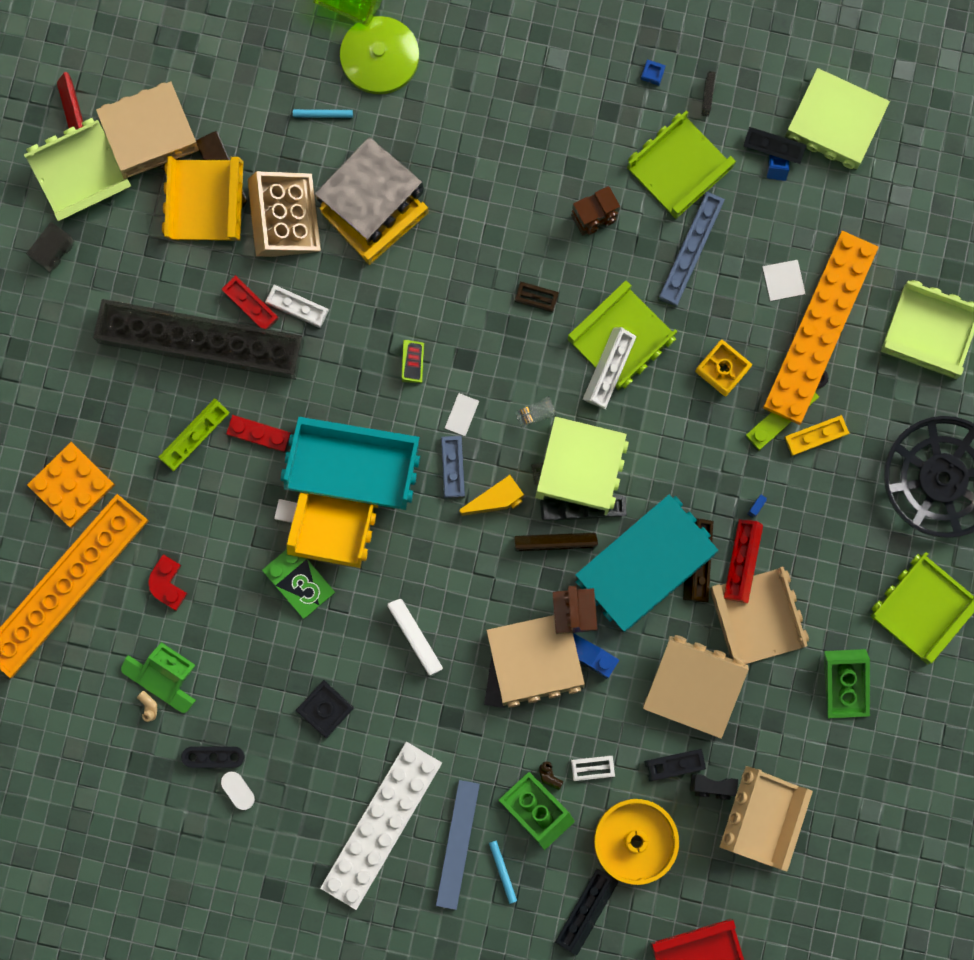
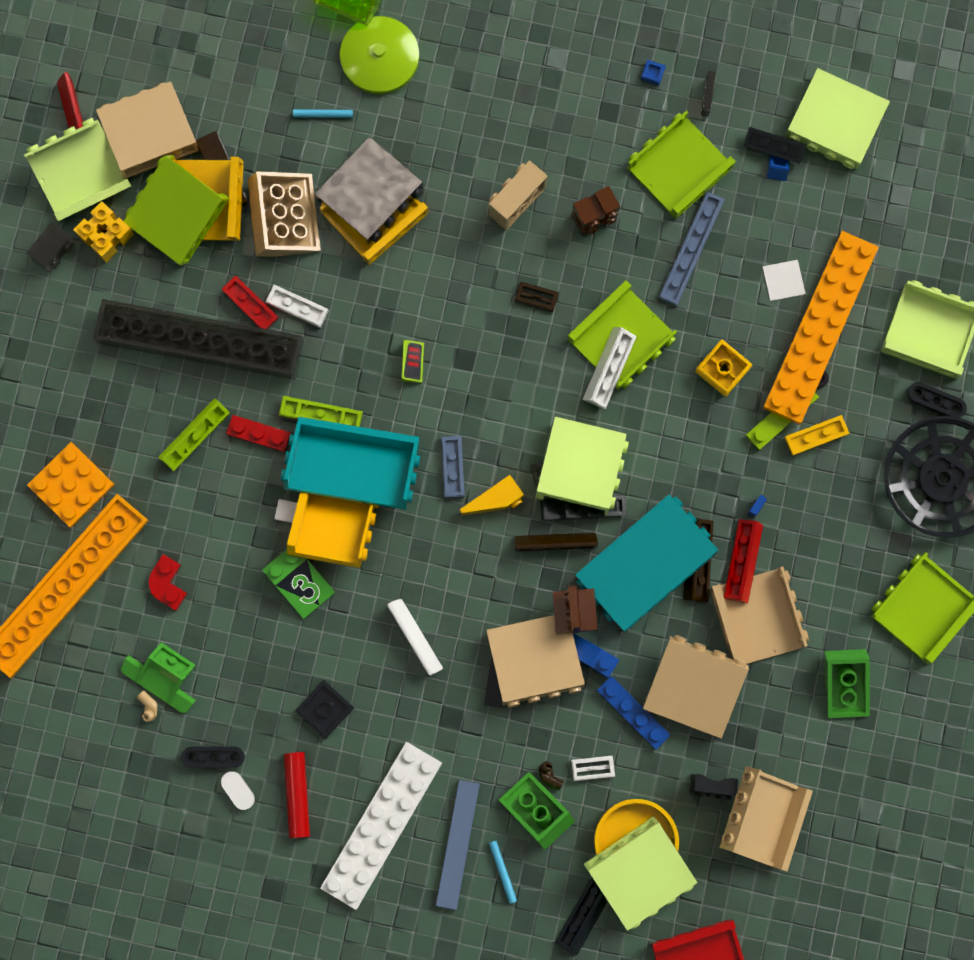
(91, 232): none -> yellow brick
(175, 210): none -> lime panel
(295, 408): none -> lime plate
(296, 795): none -> red brick
(462, 414): white sticker -> none
(517, 194): none -> tan brick
(536, 413): clear leg -> none
(633, 713): none -> blue plate
(640, 873): none -> yellowish green panel
(676, 764): black plate -> none
(945, 400): none -> black plate

